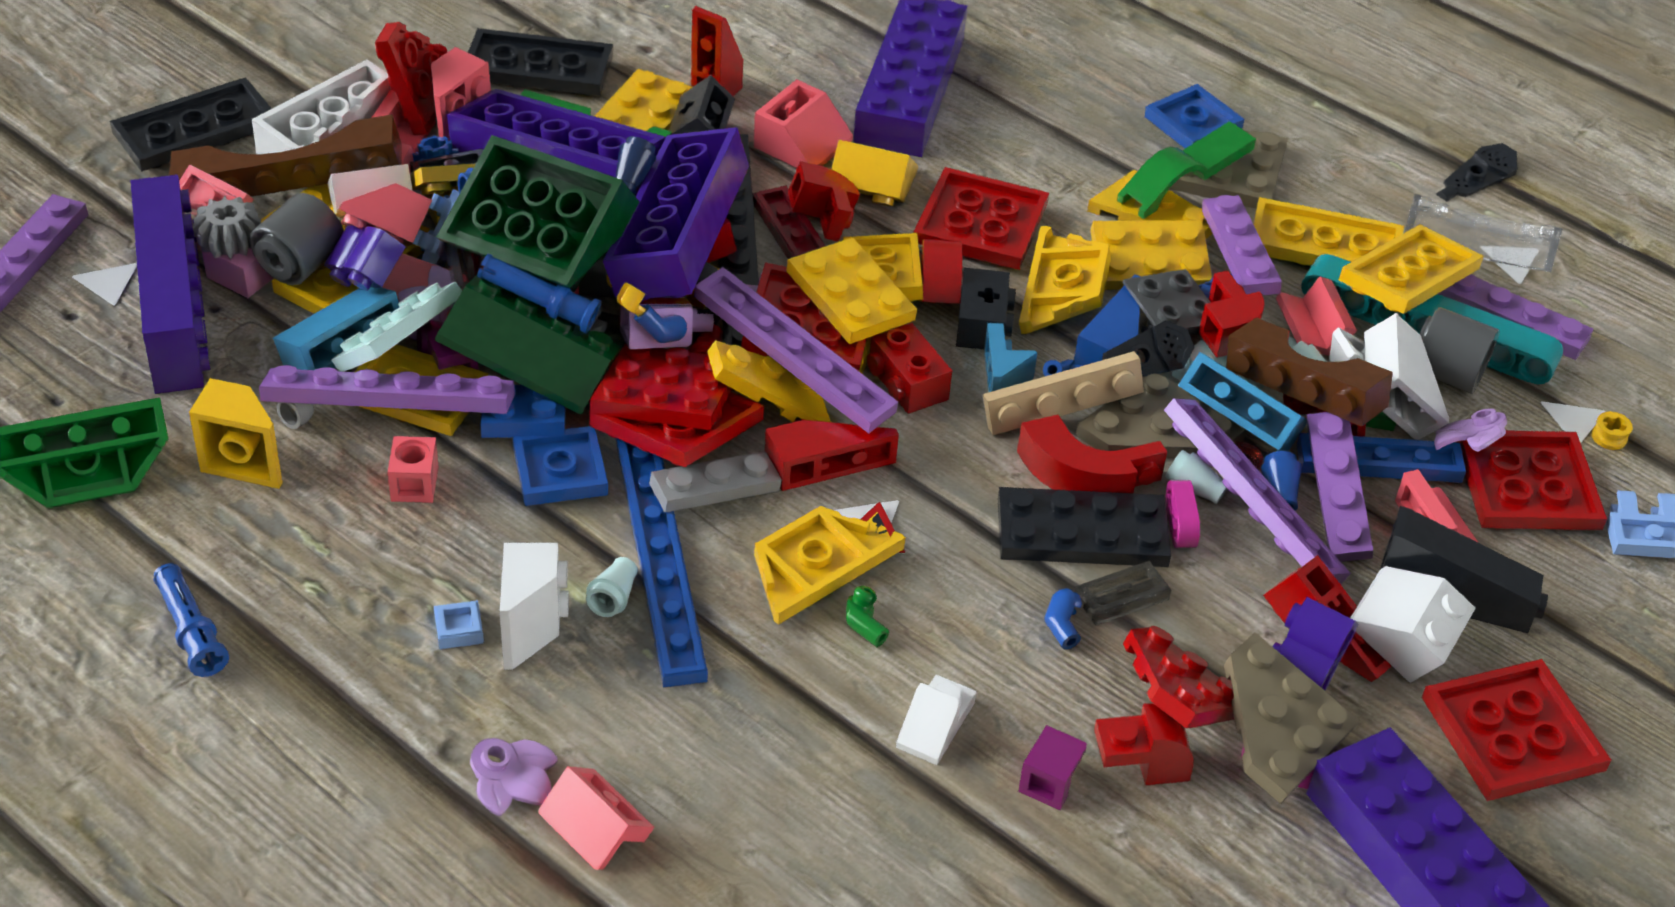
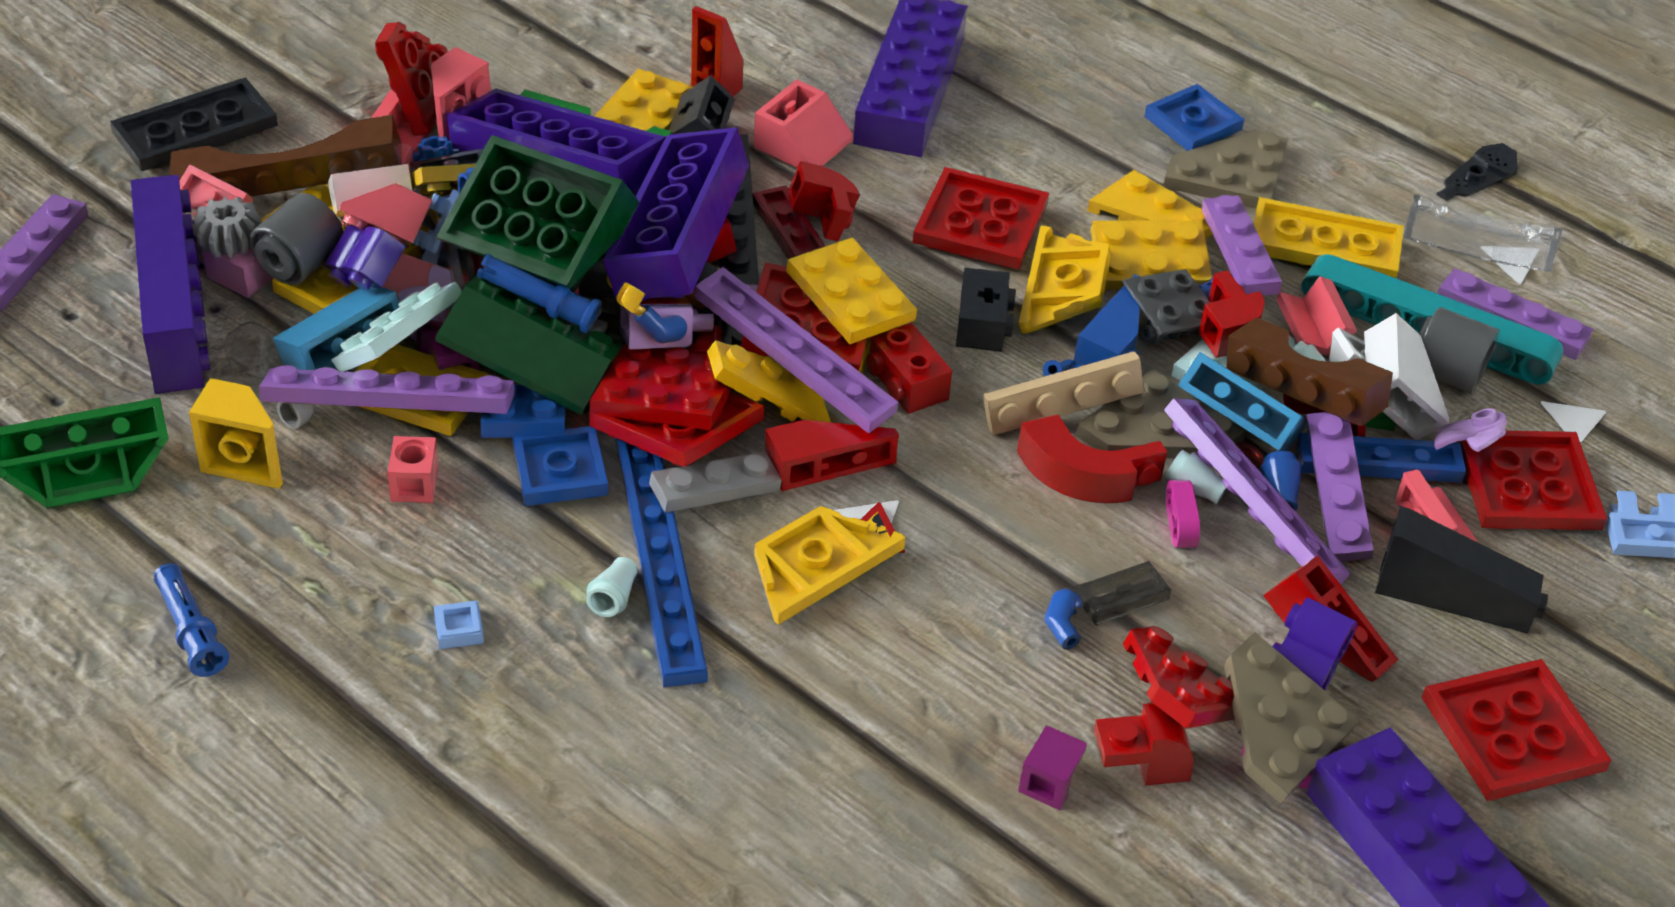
(107, 282): white sticker -> none
(322, 109): white wedge -> none
(517, 777): lavender plate -> none
(531, 599): white slope -> none
(543, 61): black plate -> none
(592, 815): coral panel -> none
(635, 161): dark blue cone -> none
(860, 616): green arm -> none
(876, 171): yellow slope -> none
(897, 258): yellow wing -> none
(935, 718): white slope -> none
(941, 271): red brick -> none
(1004, 365): dark azure slope -> none
(1083, 527): black plate -> none
(1157, 360): black piece -> none
(1168, 165): green piece -> none
(1410, 268): yellow plate -> none
(1412, 619): white slope -> none
(1612, 430): yellow bush -> none

